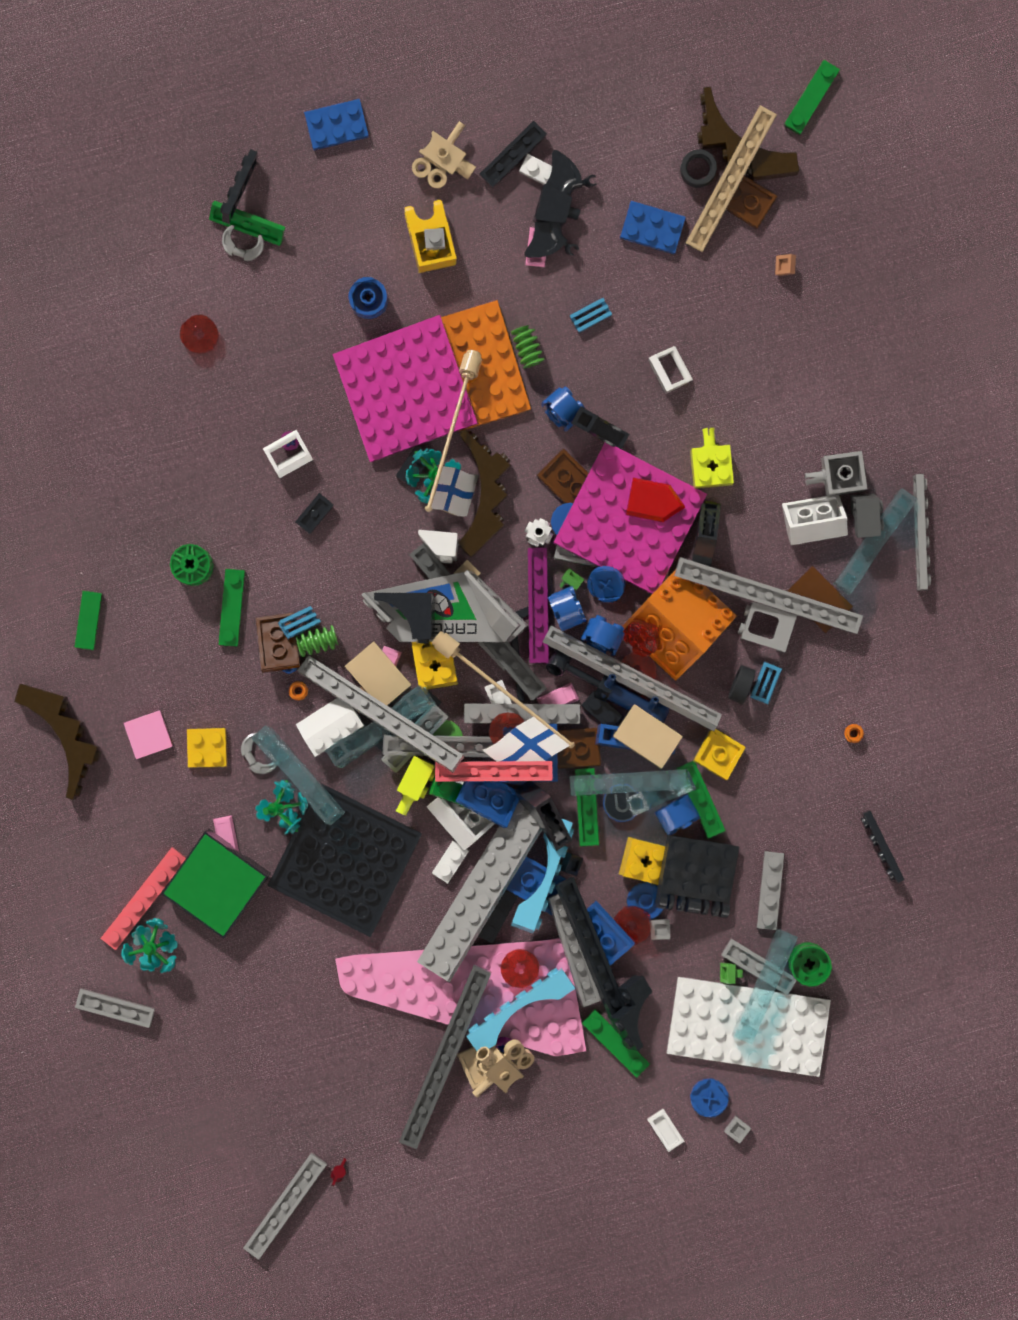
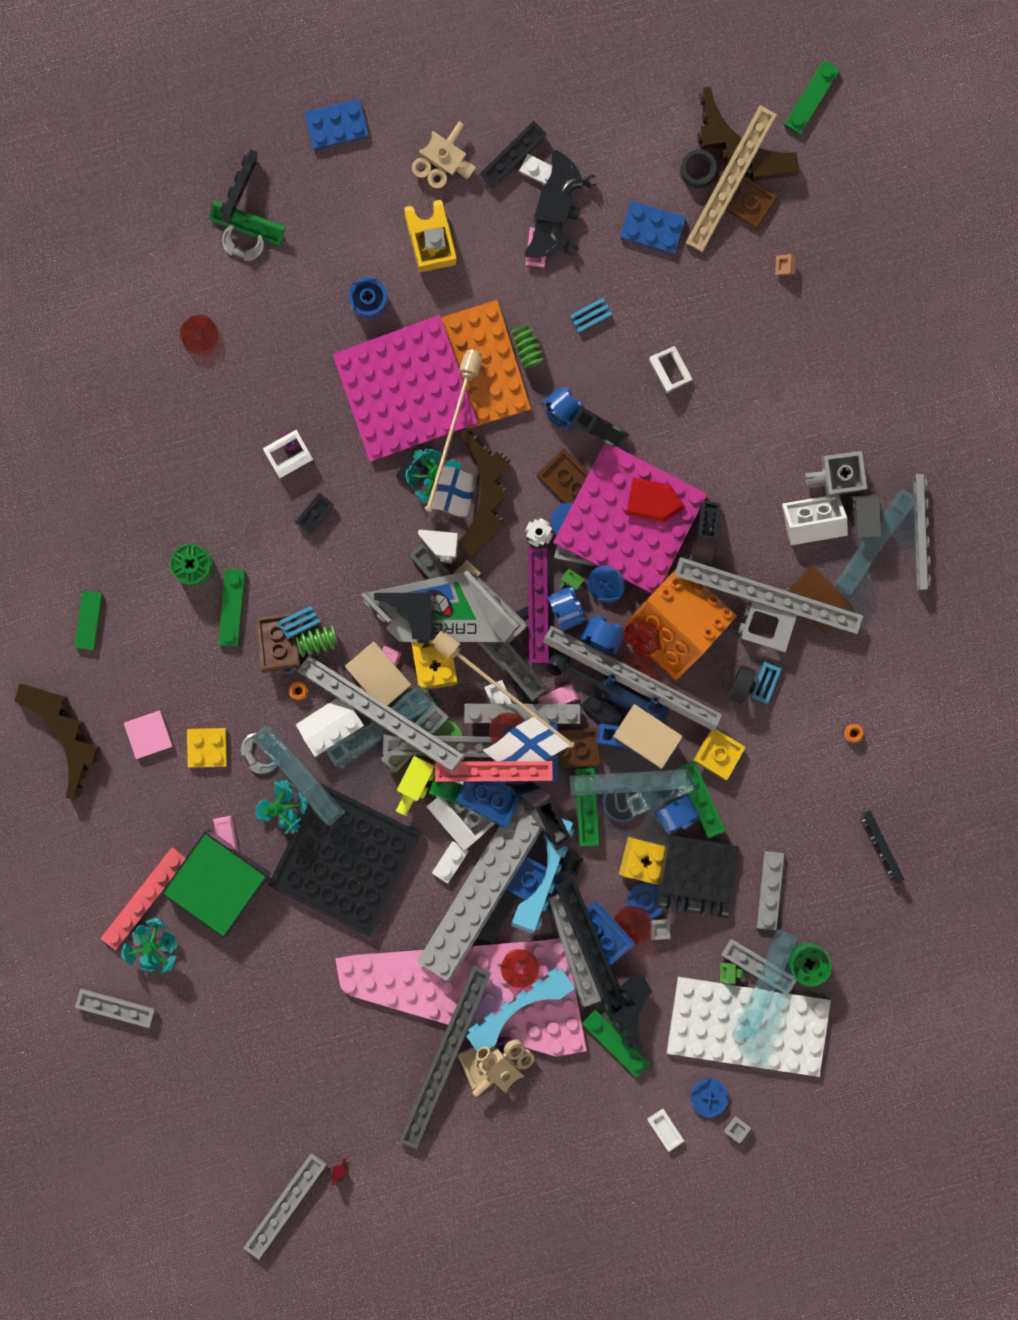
(715, 454): neon yellow brick -> none

